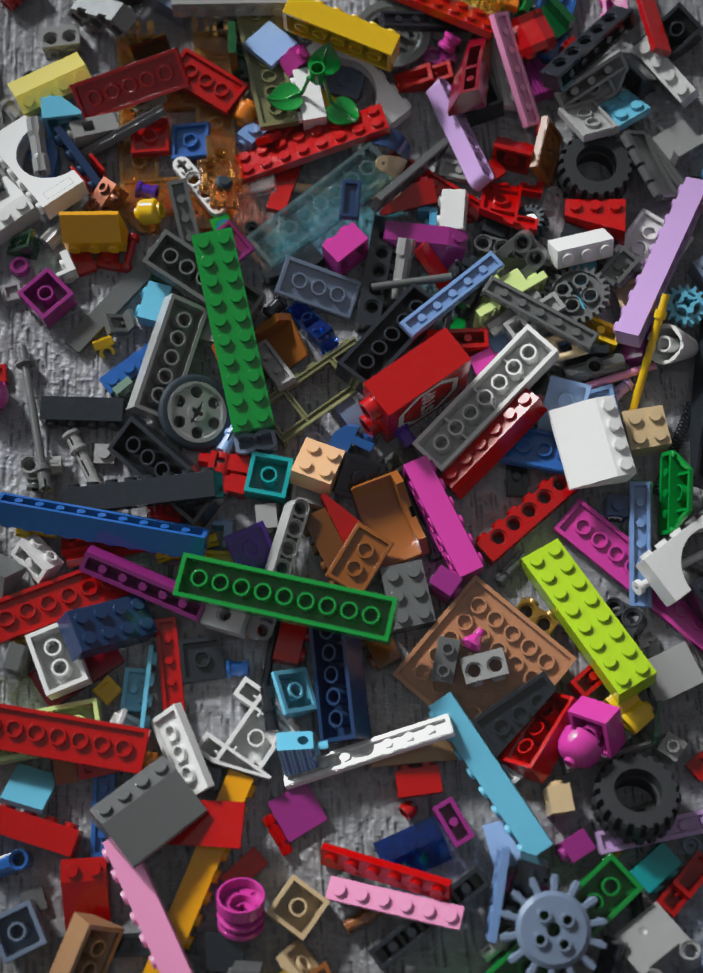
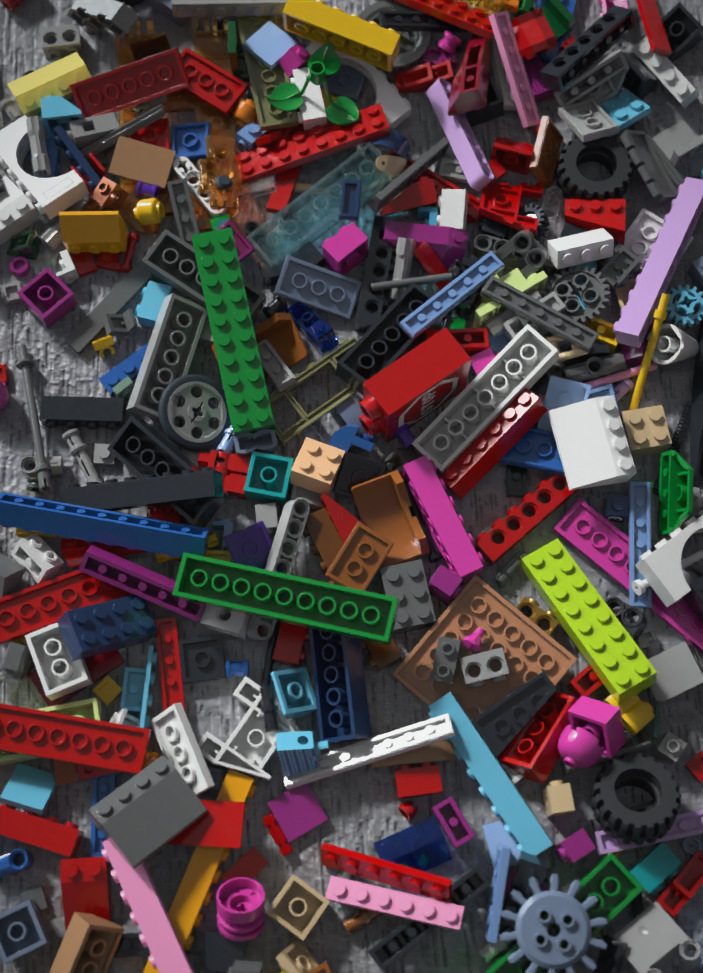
(142, 162): none -> medium nougat tile

